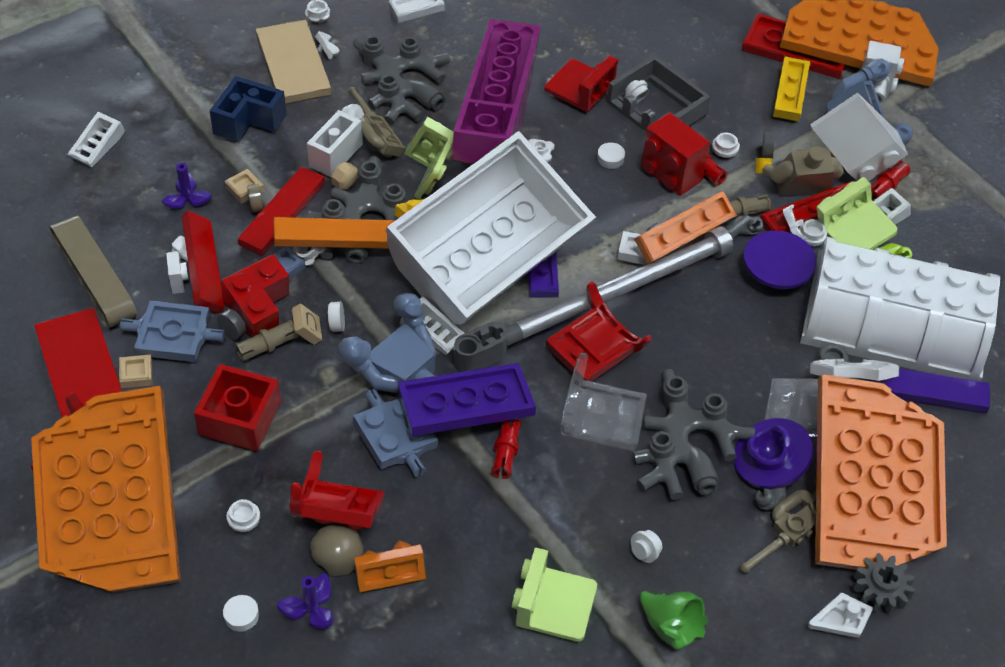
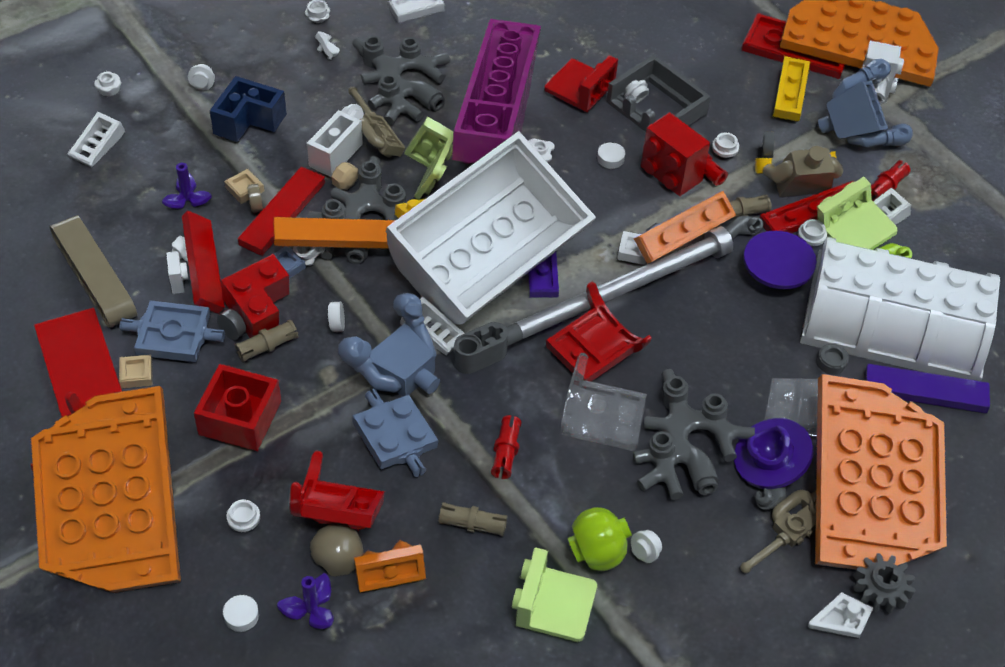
(108, 83): none -> white plate
(201, 77): none -> white plate
(293, 61): tan tile -> none
(306, 324): tan tile -> none
(465, 399): dark purple plate -> none
(473, 519): none -> dark tan pin
(599, 538): none -> lime plant
(675, 616): bright green hat -> none
(789, 216): white piece -> none
(860, 138): white slope -> none
(867, 369): white tile -> none

